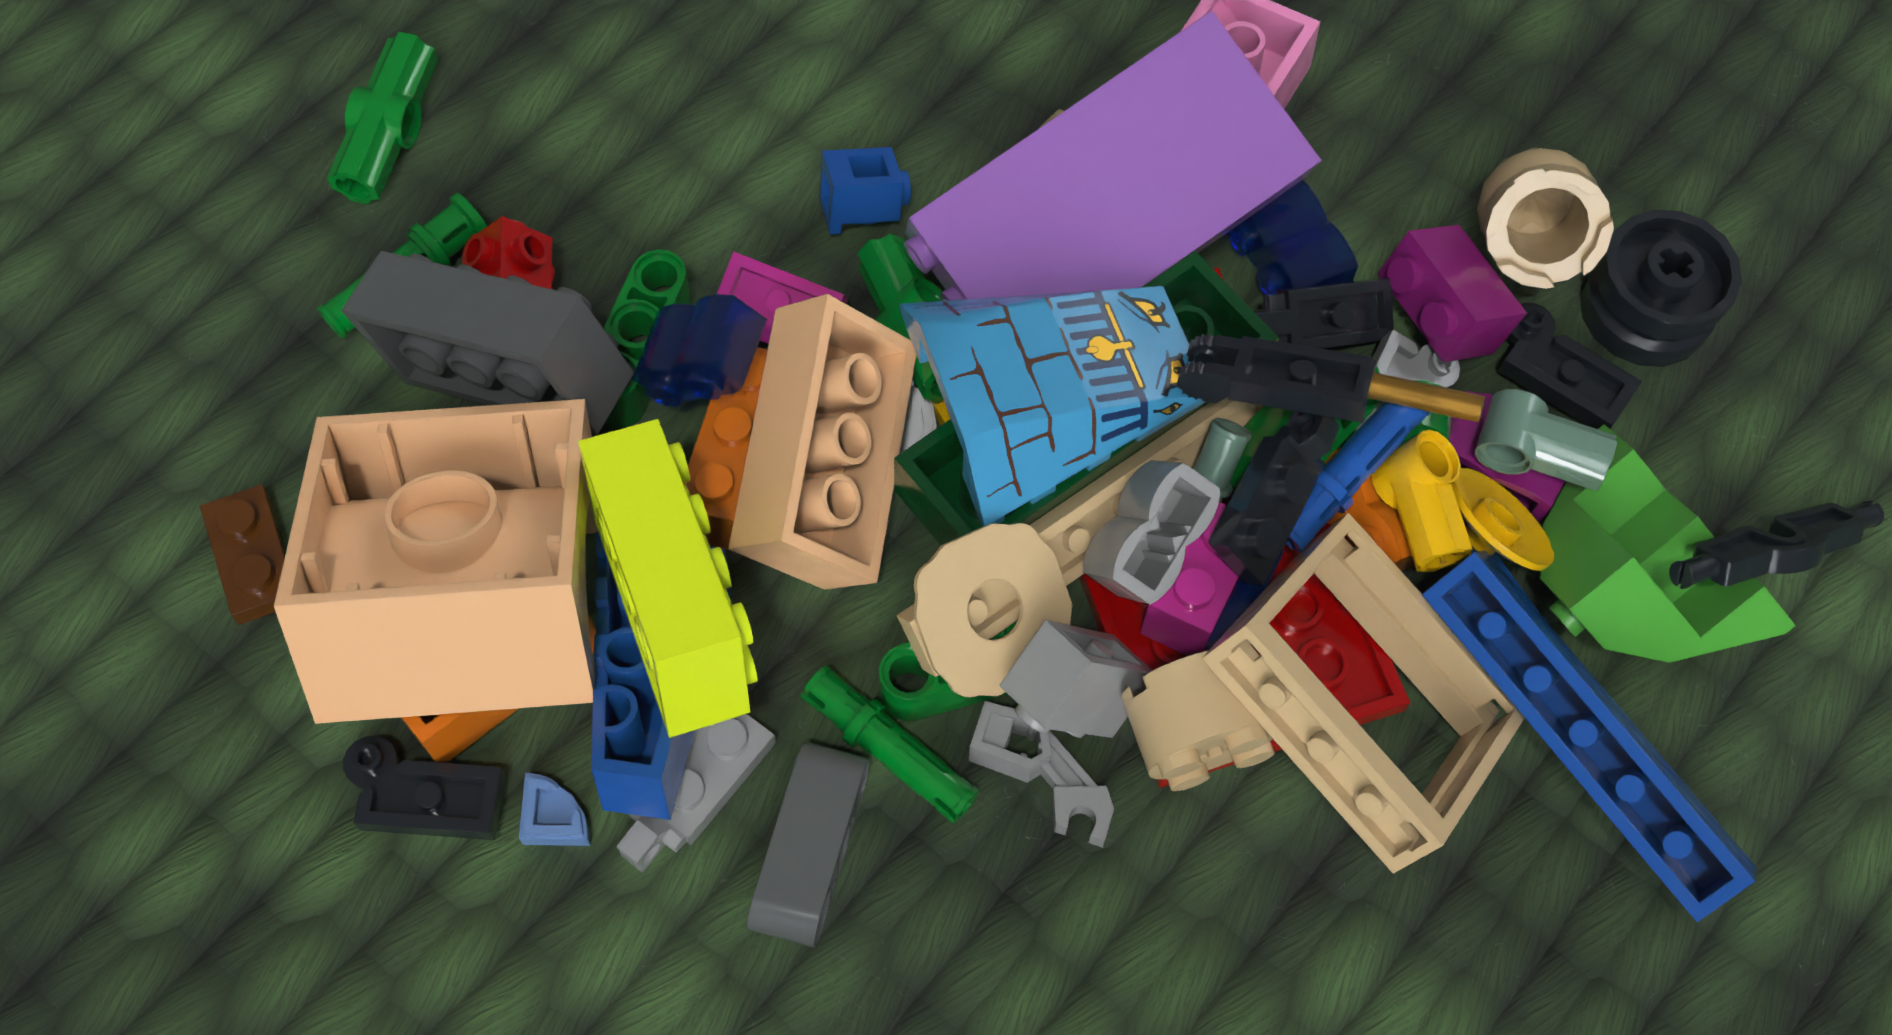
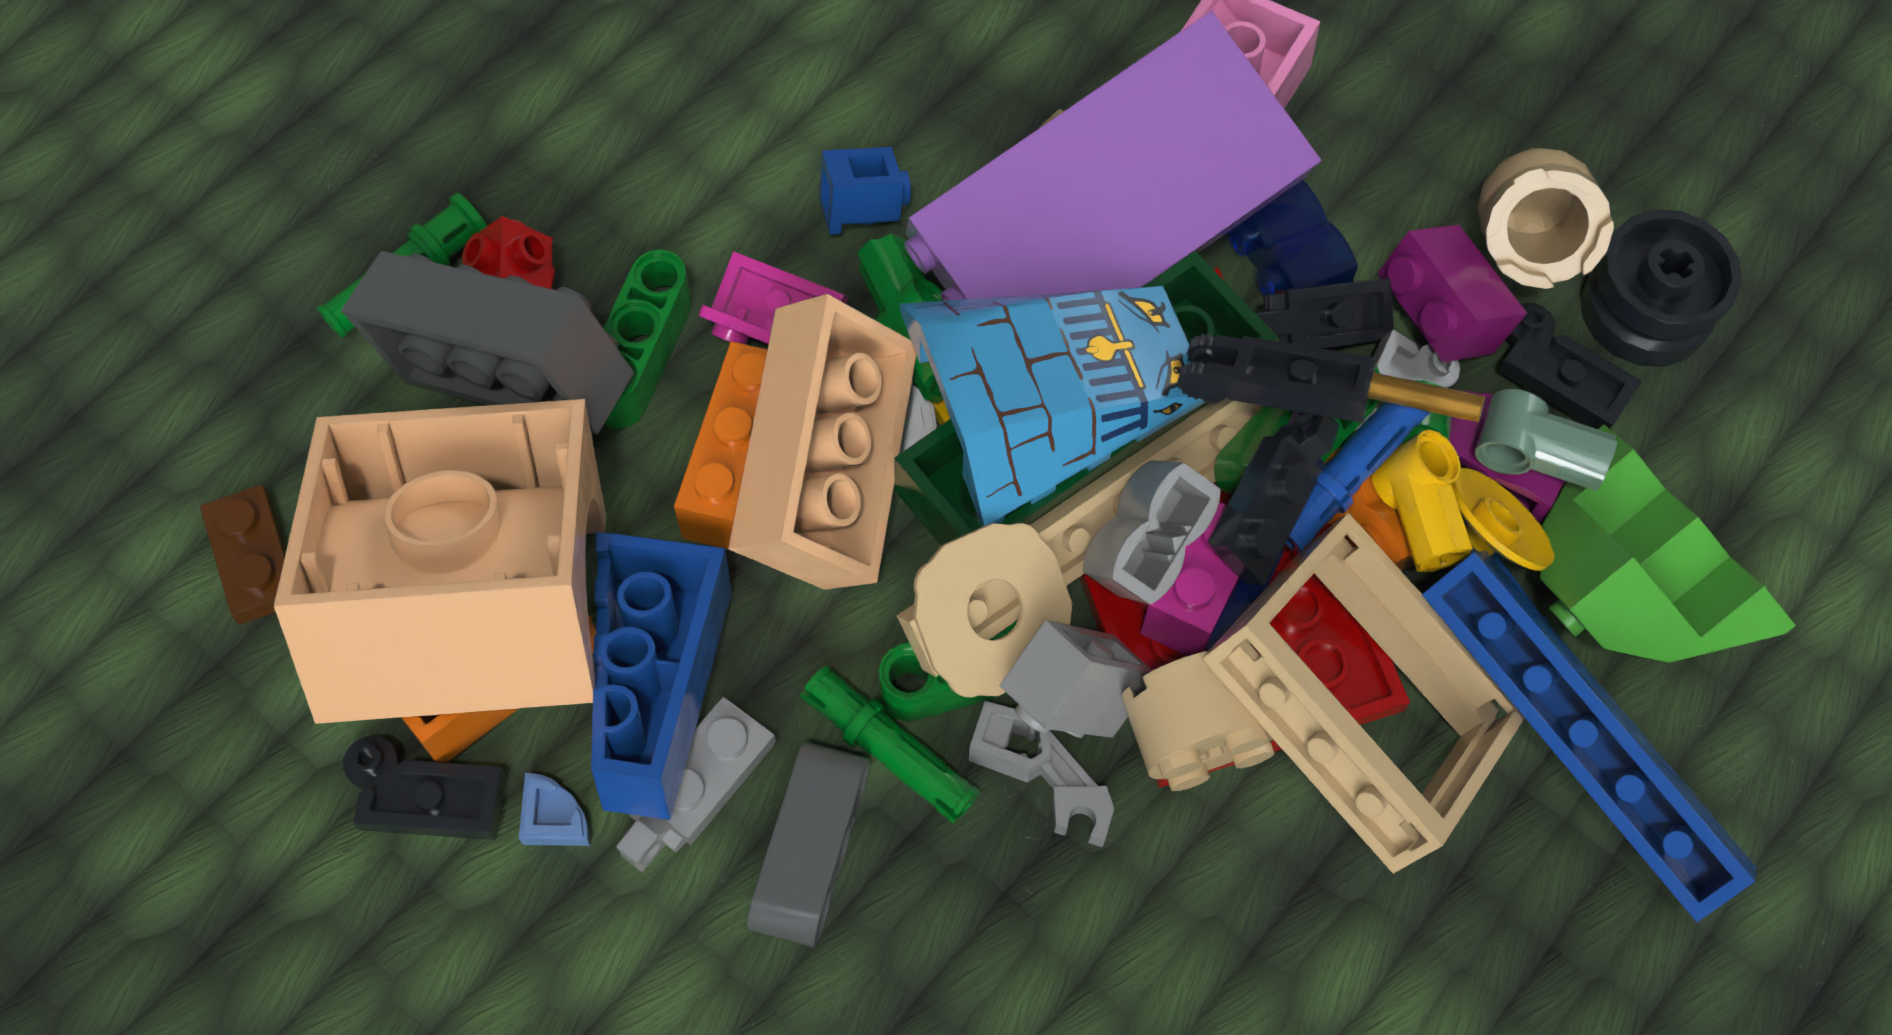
(382, 118): green piece -> none
(669, 577): neon yellow brick -> none
(699, 350): clear blue brick -> none
(1222, 453): sand green pin -> none
(1791, 546): black piece -> none

